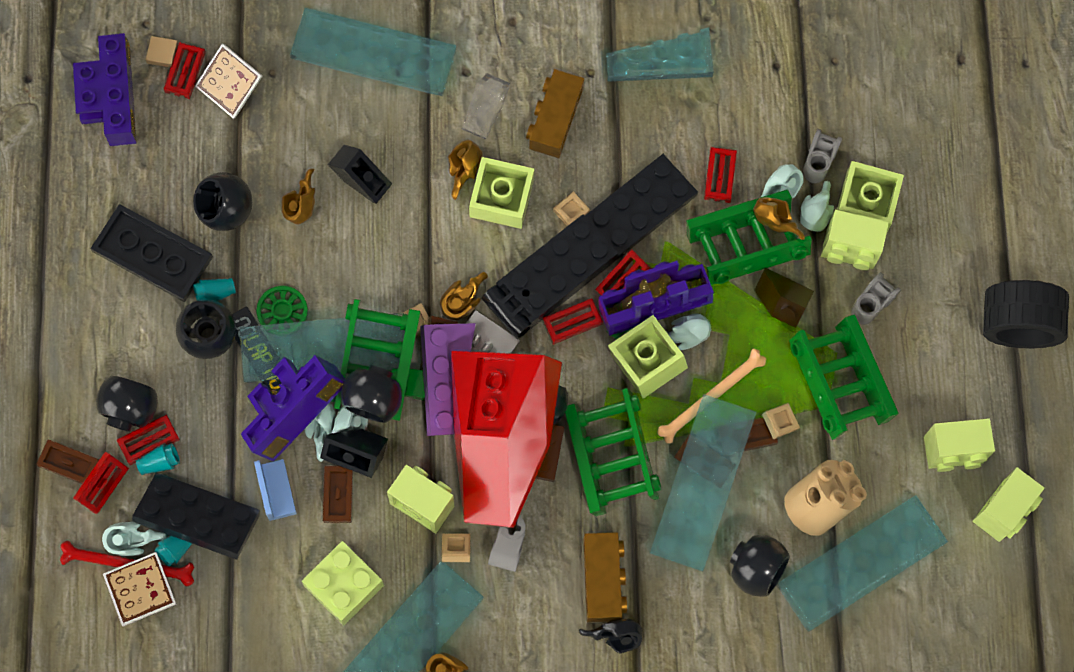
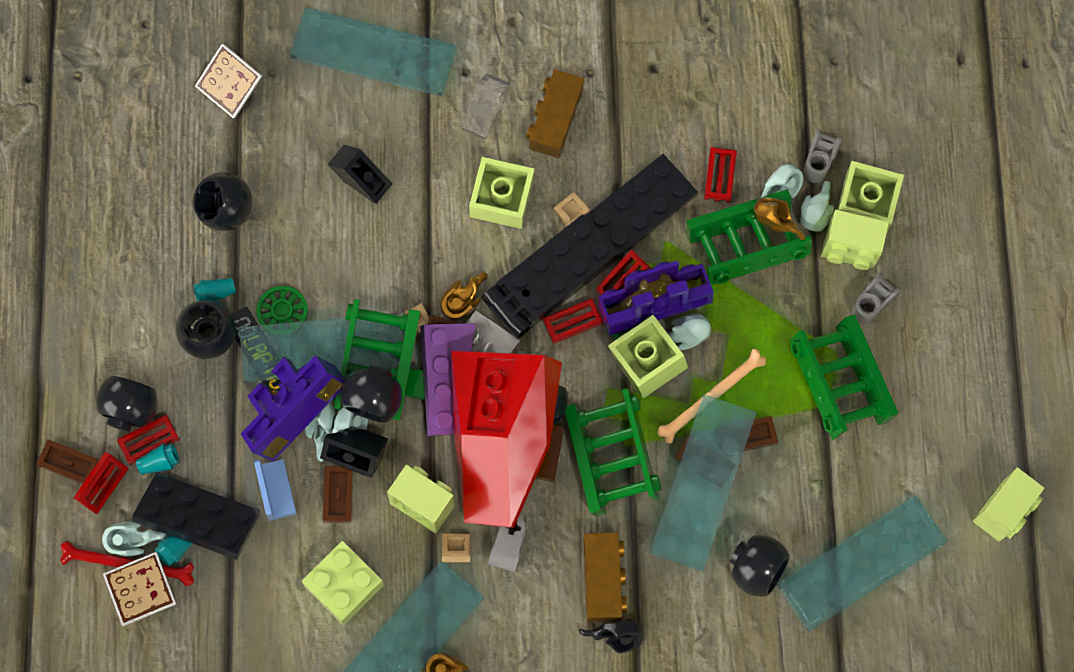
(106, 90): dark purple piece -> none
(151, 252): black plate -> none
(161, 51): tan tile -> none
(178, 90): red tile -> none
(299, 207): pearl gold piece -> none
(465, 162): pearl gold piece -> none
(674, 59): clear light blue wing -> none
(781, 421): tan tile -> none
(783, 297): dark brown slope -> none
(824, 497): tan cylinder -> none
(959, 444): yellowish green brick -> none
(1026, 314): black tyre -> none

